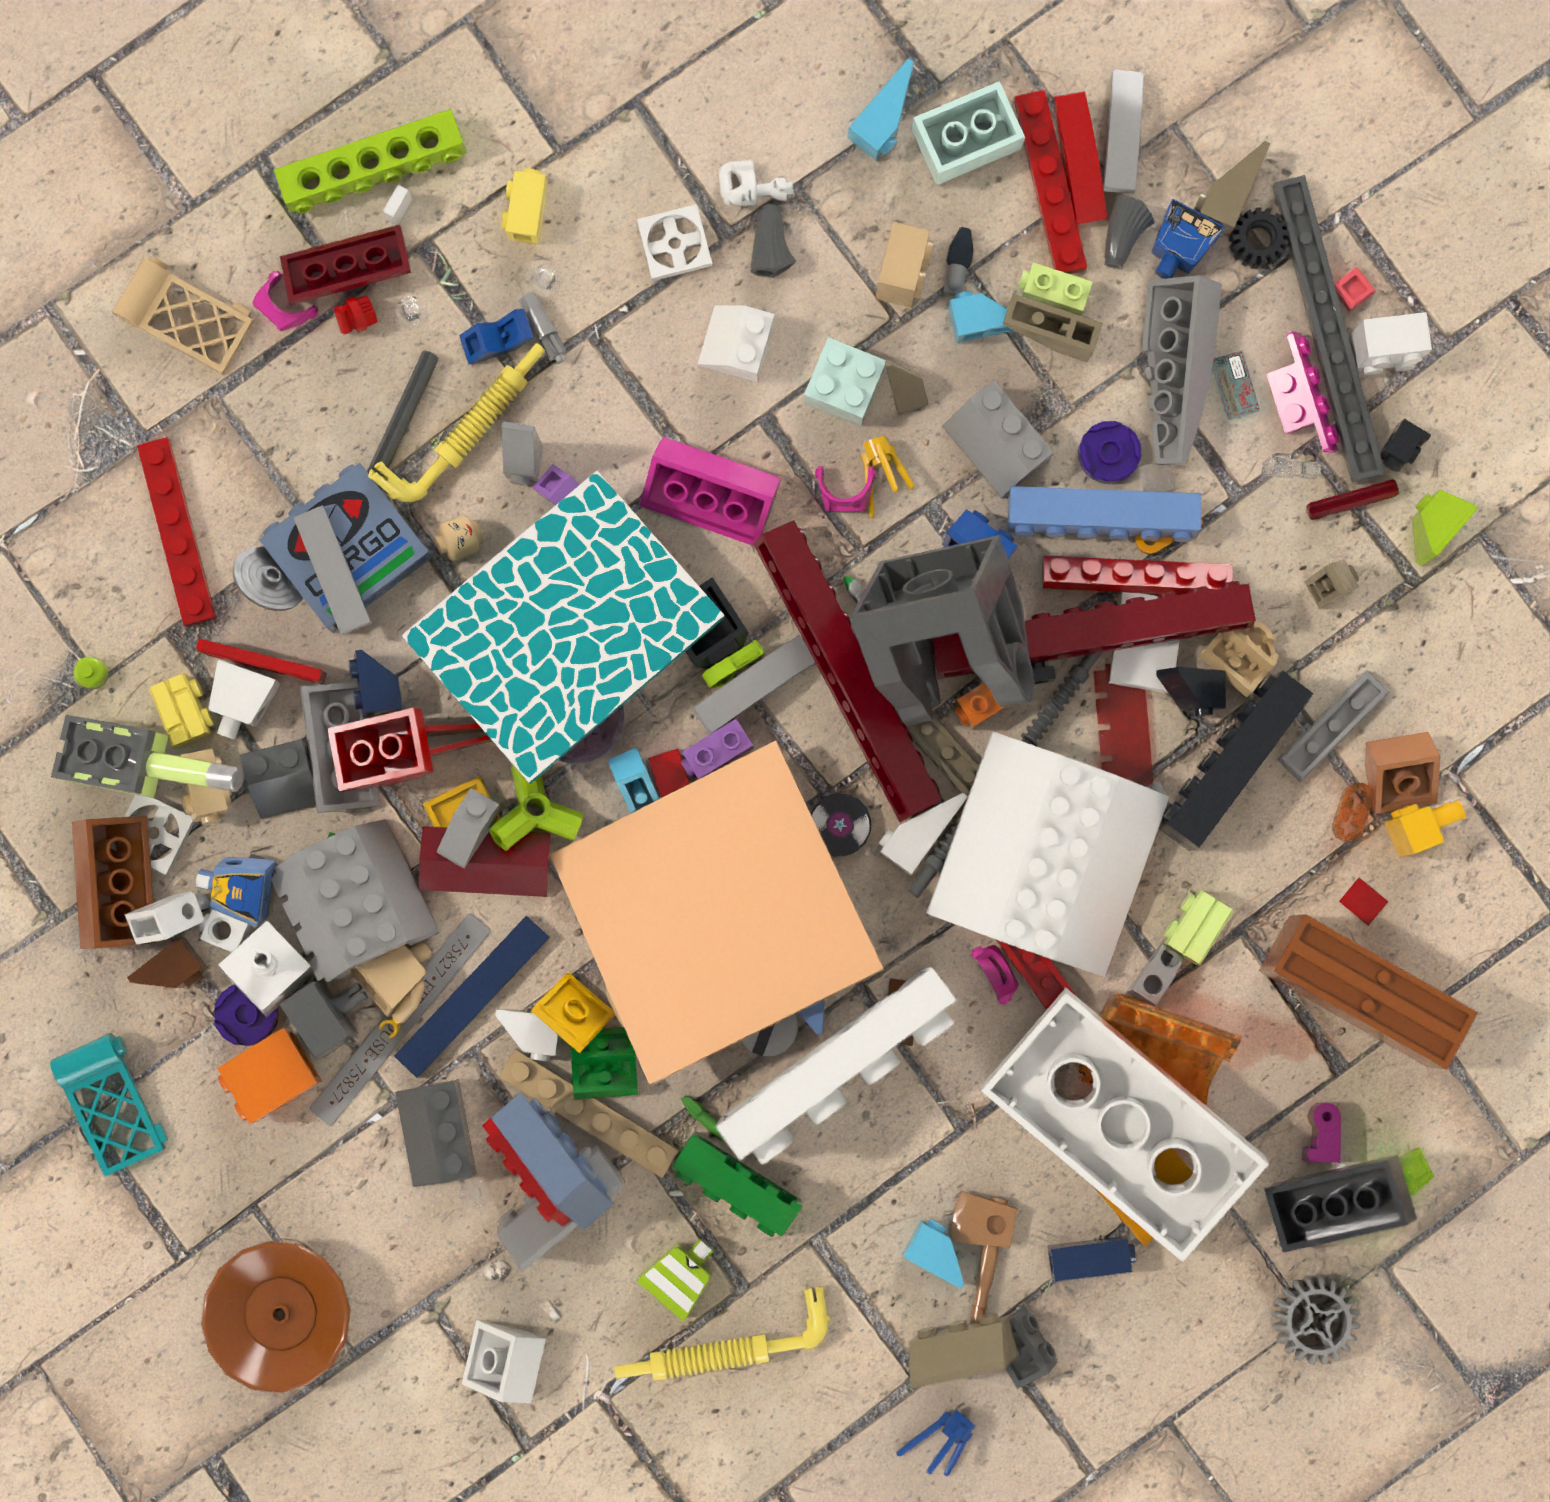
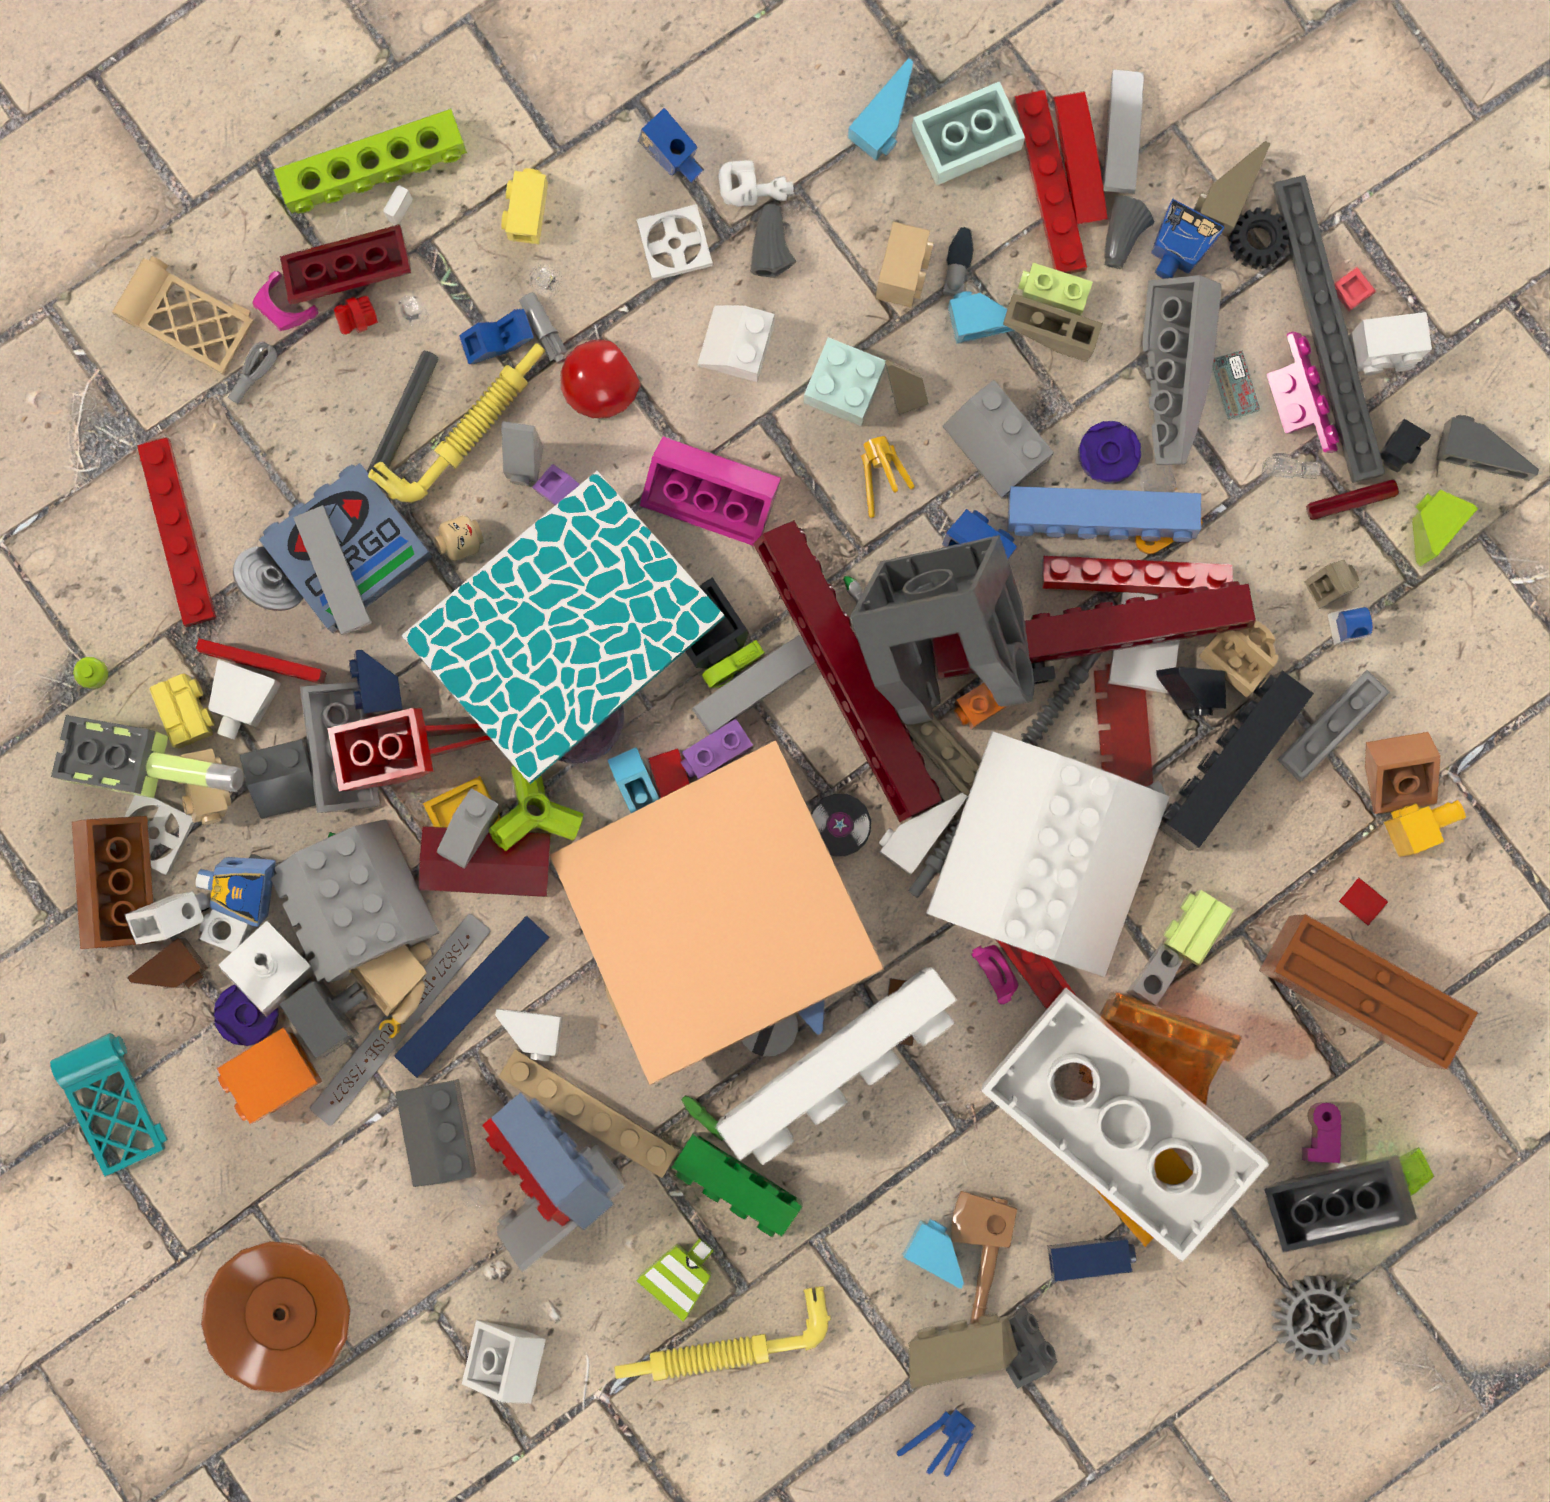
(246, 379): none -> light grey piece
(573, 1012): yellow tile -> none
(598, 379): none -> red cylinder
(605, 1066): green slope -> none
(664, 134): none -> blue torso
(855, 504): dark pink helmet -> none
(1350, 625): none -> blue leg
(1360, 813): clear orange beam -> none
(1480, 448): none -> dark grey slope

